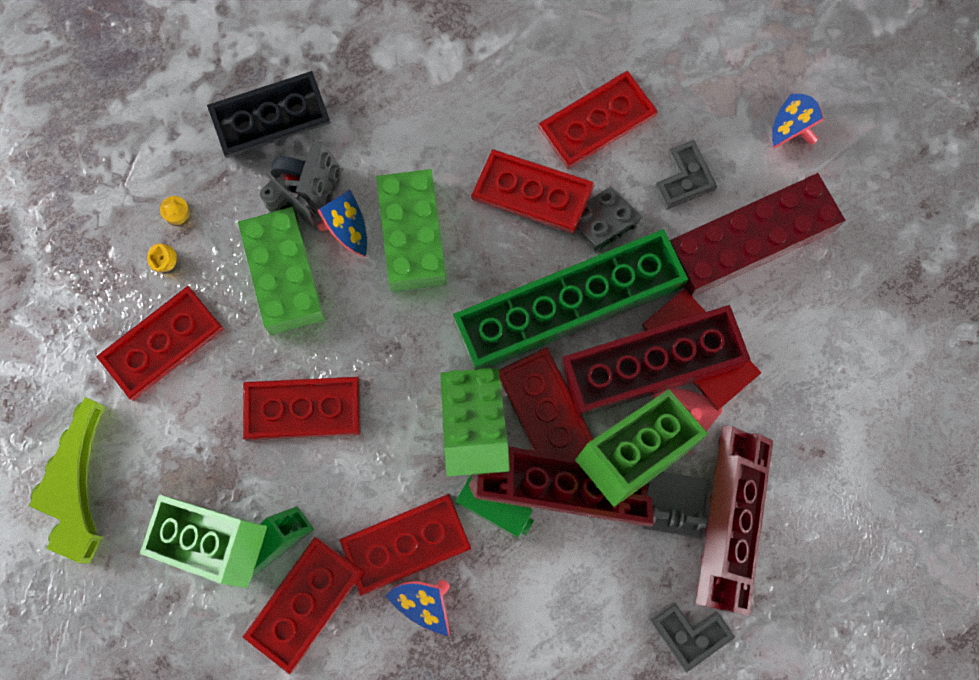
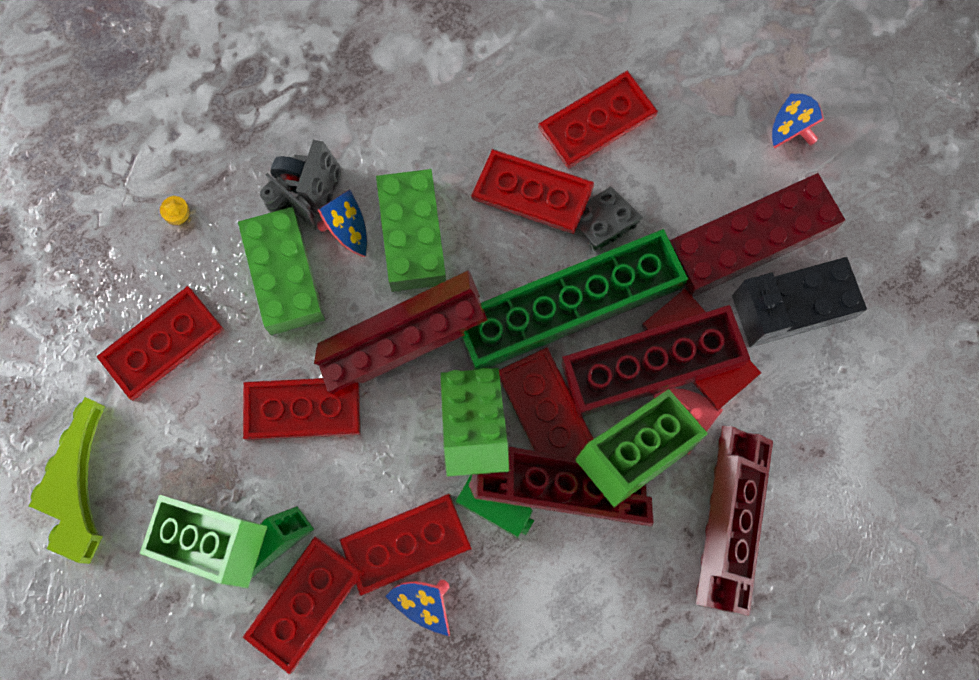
(161, 257): yellow tile -> none
(268, 114): black brick -> none
(400, 333): none -> dark red slope
(678, 504): dark grey hinge -> none
(689, 643): dark grey tile -> none
(692, 178): dark grey tile -> none
(797, 301): none -> black hinge

